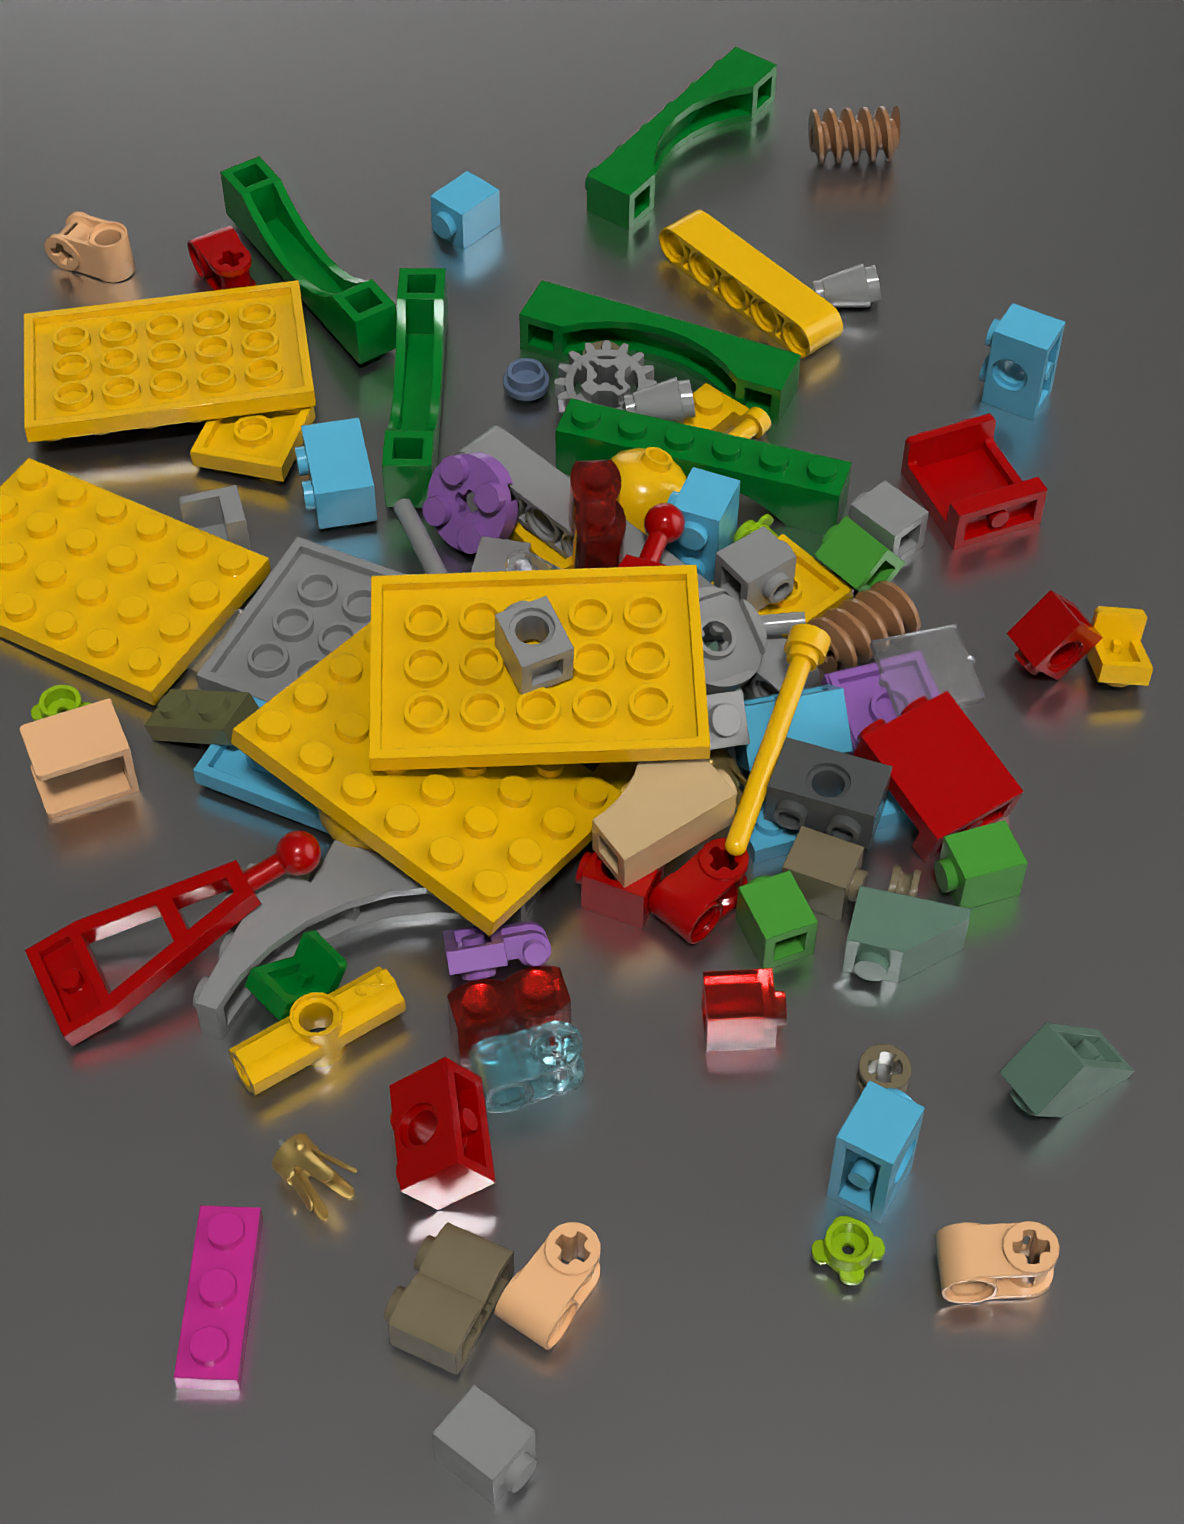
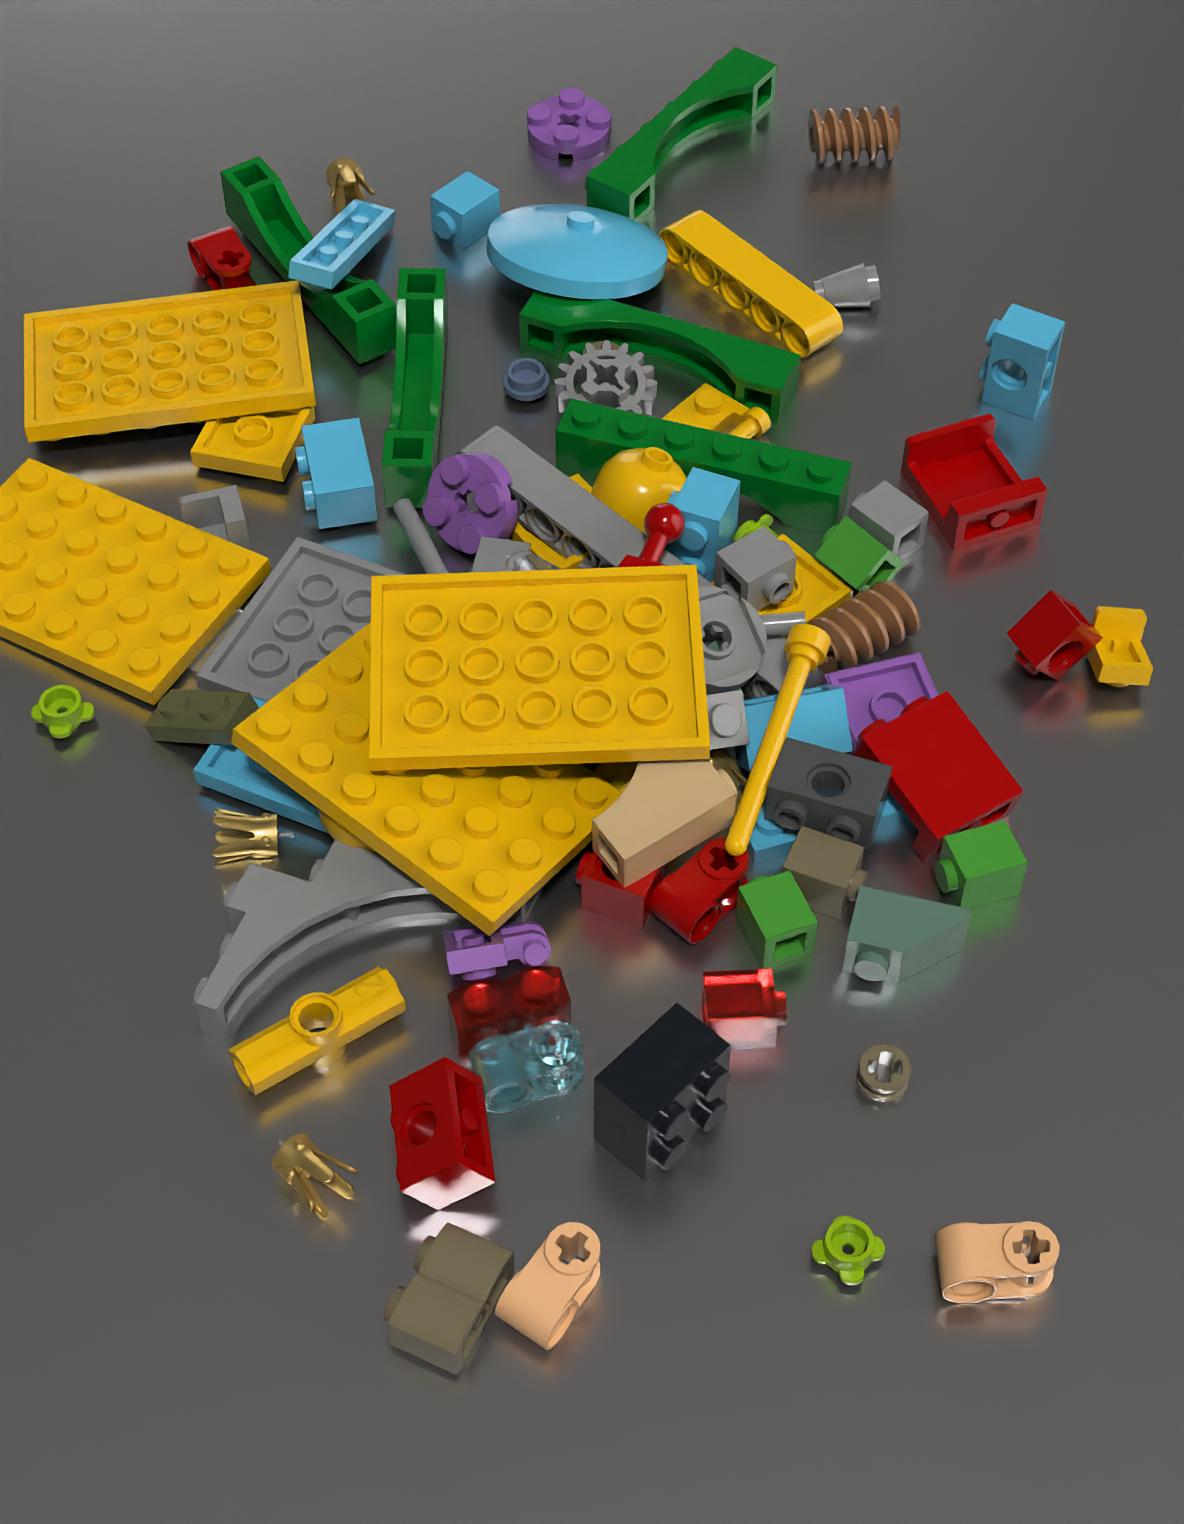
(72, 973): red plate -> none
(79, 758): light nougat piece -> none
(92, 248): light nougat piece -> none
(219, 1298): dark pink plate -> none
(246, 835): none -> pearl gold piece
(311, 969): green bracket -> none
(341, 244): none -> medium azure plate
(345, 179): none -> pearl gold piece
(486, 1446): light grey brick -> none
(533, 664): light grey brick -> none
(569, 125): none -> medium lavender plate
(576, 251): none -> medium azure dish
(596, 514): clear red brick -> none
(662, 1092): none -> black brick
(665, 400): light grey cone -> none
(875, 1150): medium azure brick -> none
(904, 882): dark tan bush -> none
(926, 666): clear piece -> none
(1063, 1070): sand green slope -> none

